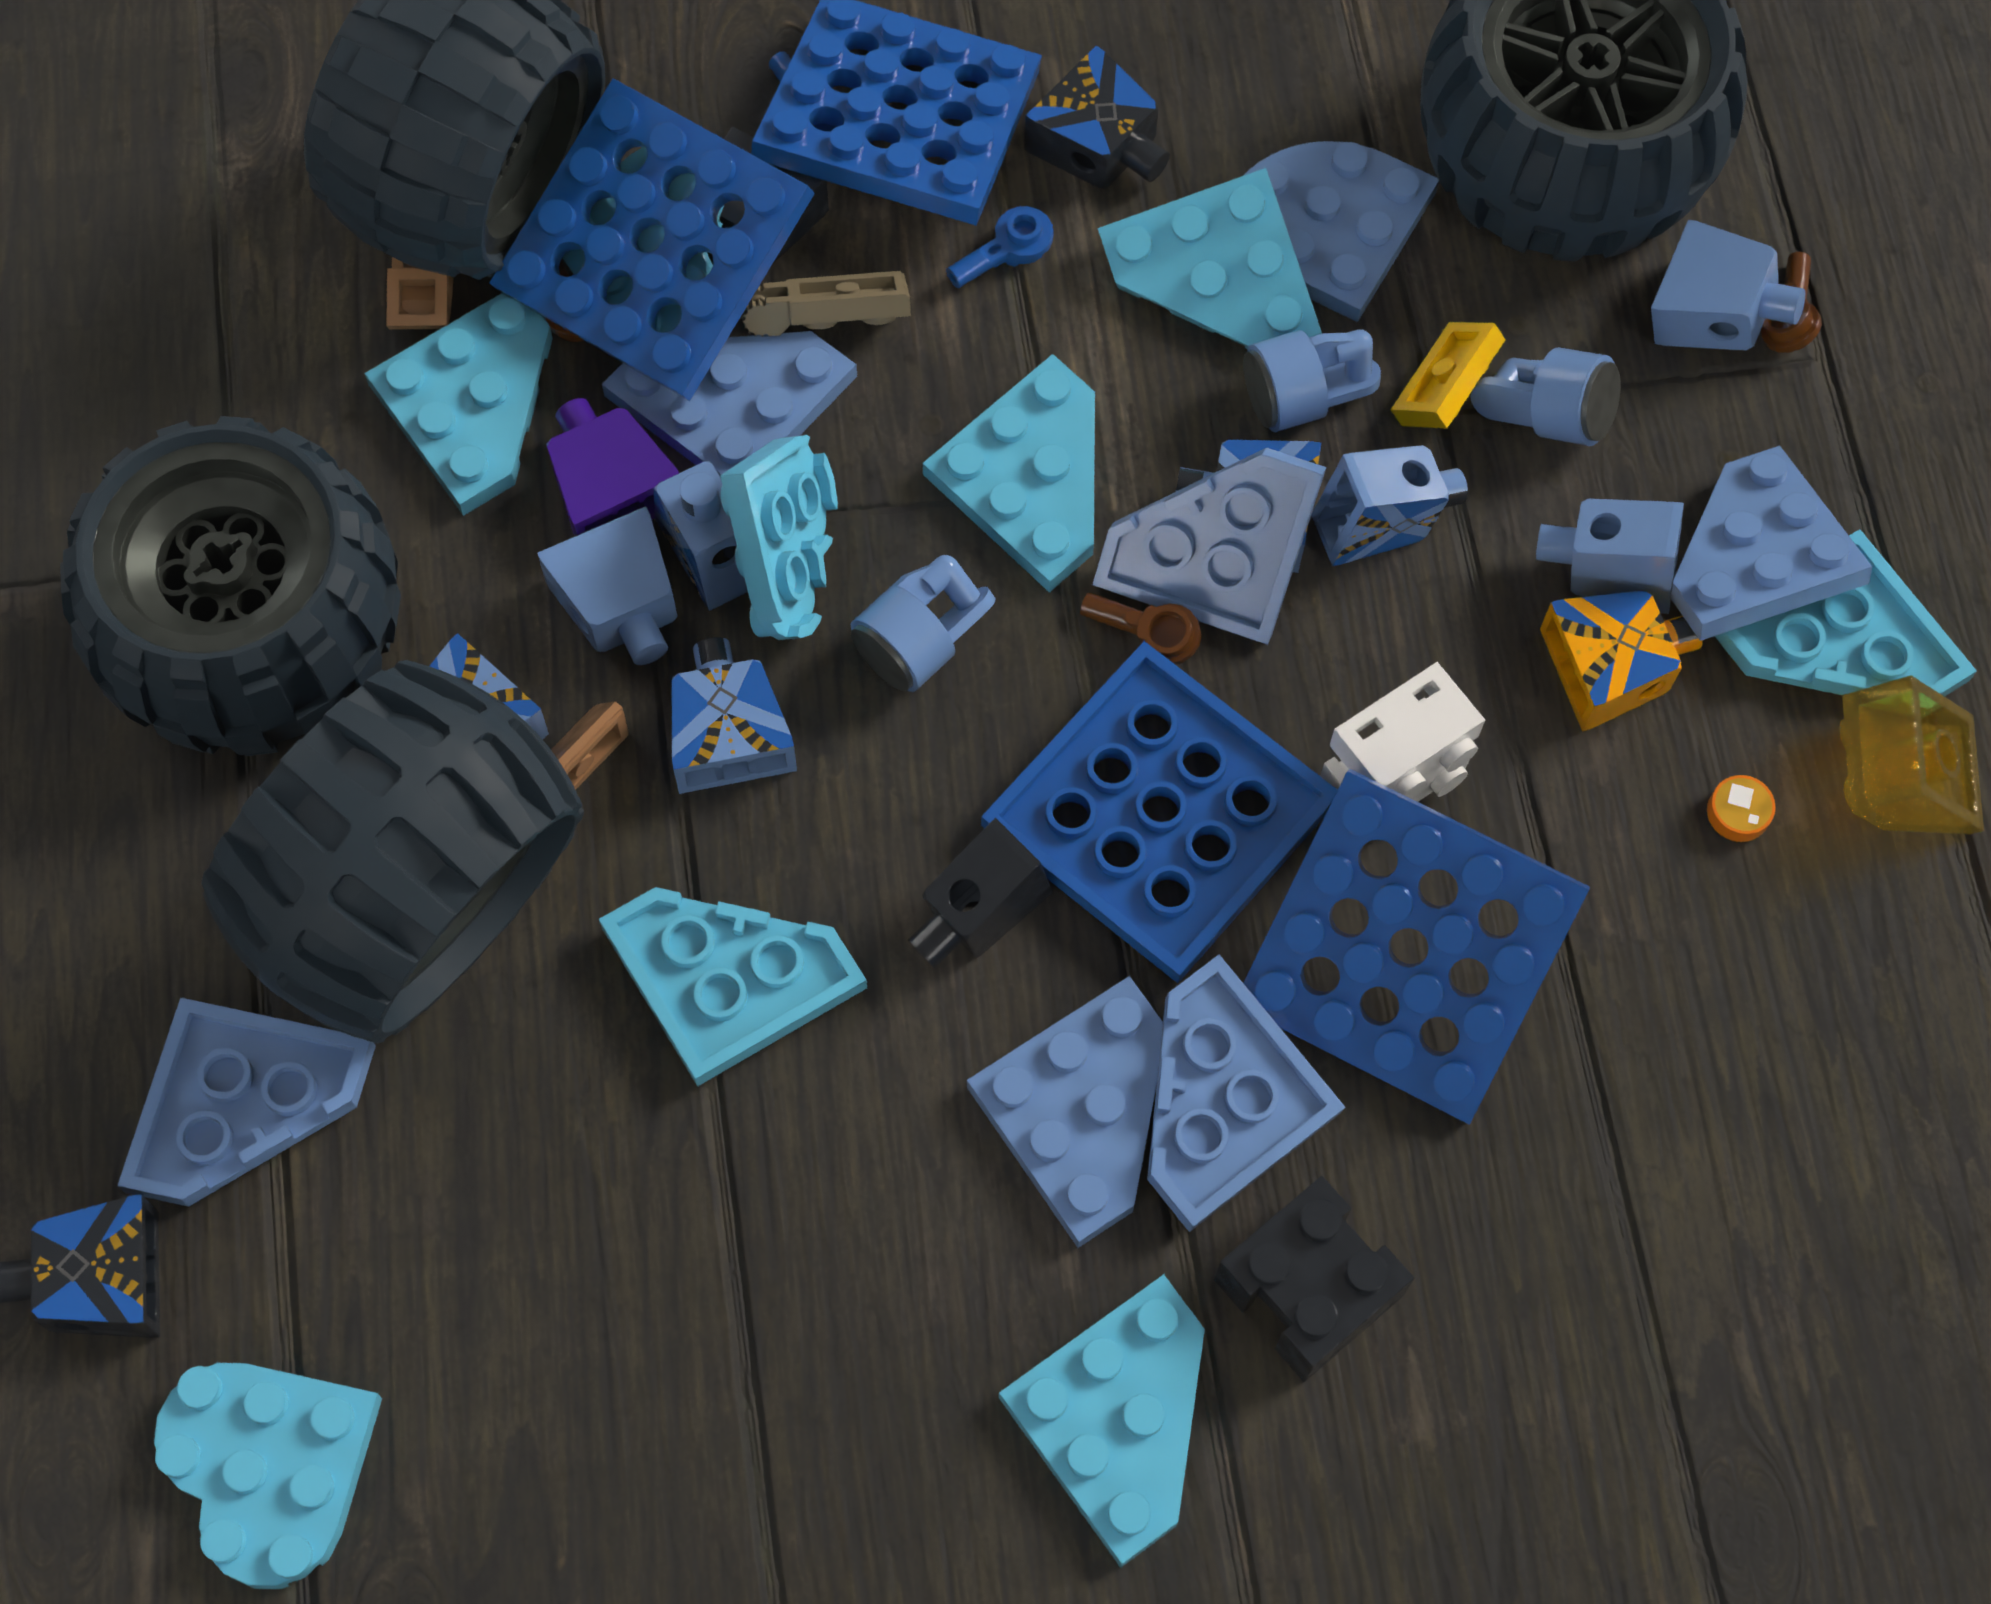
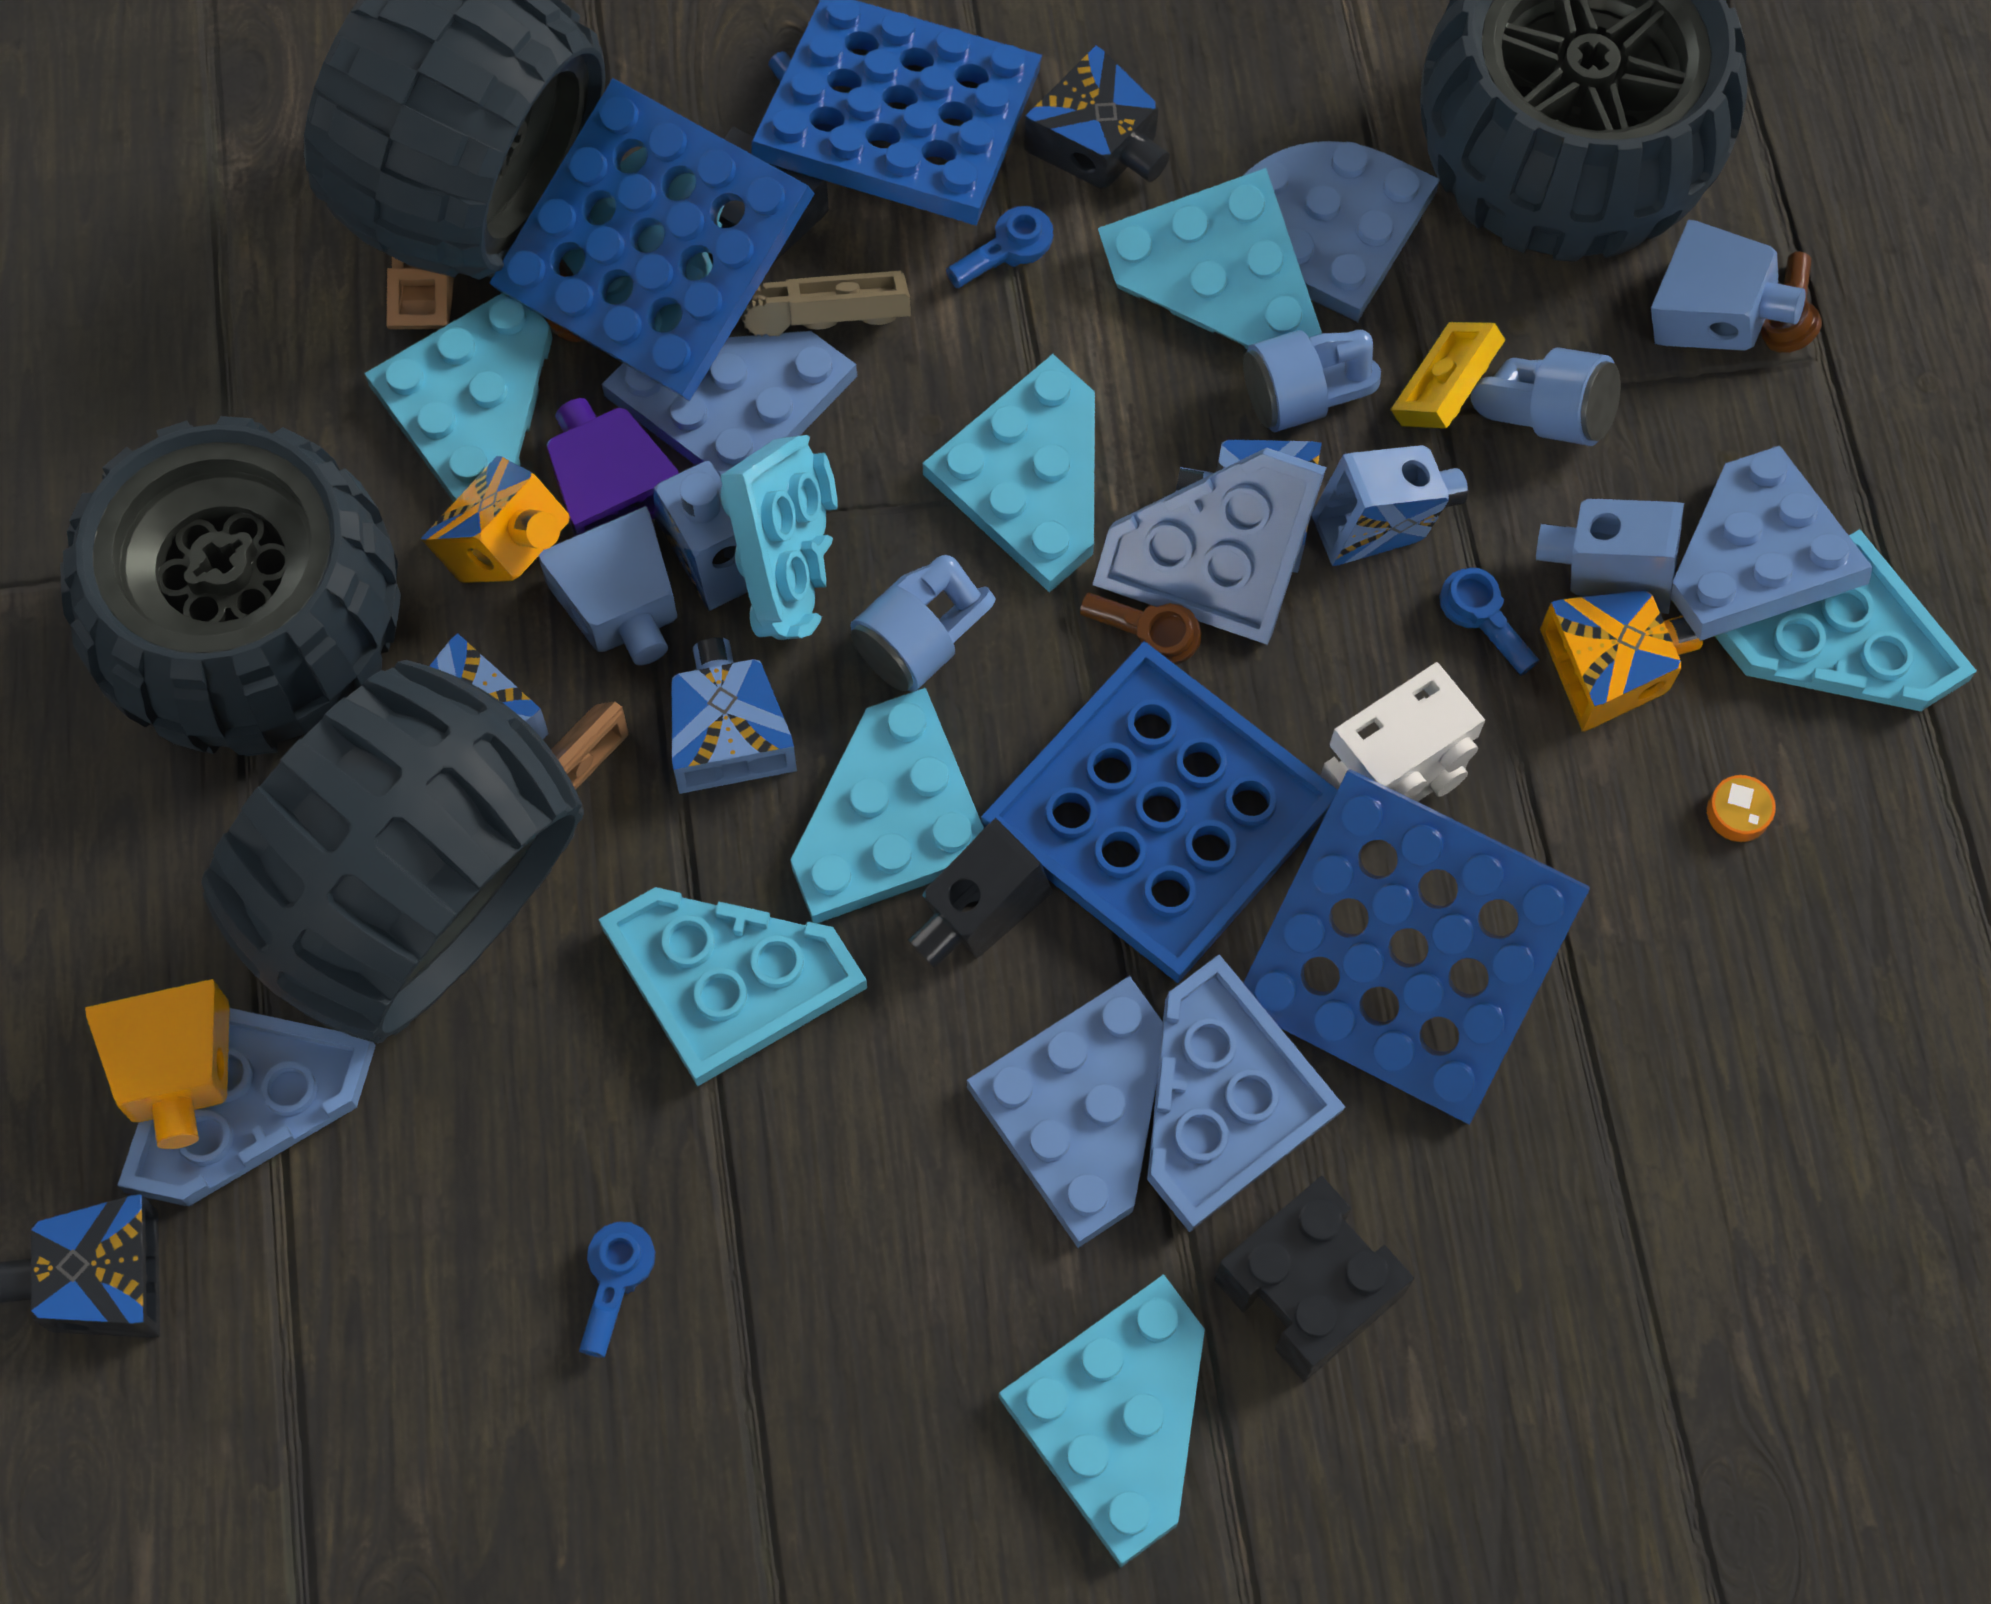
(165, 1056): none -> light orange torso
(269, 1463): medium azure plate -> none
(505, 521): none -> light orange torso
(619, 1260): none -> blue plate
(888, 813): none -> medium azure plate
(1474, 601): none -> blue plate
(1911, 759): clear yellow slope -> none

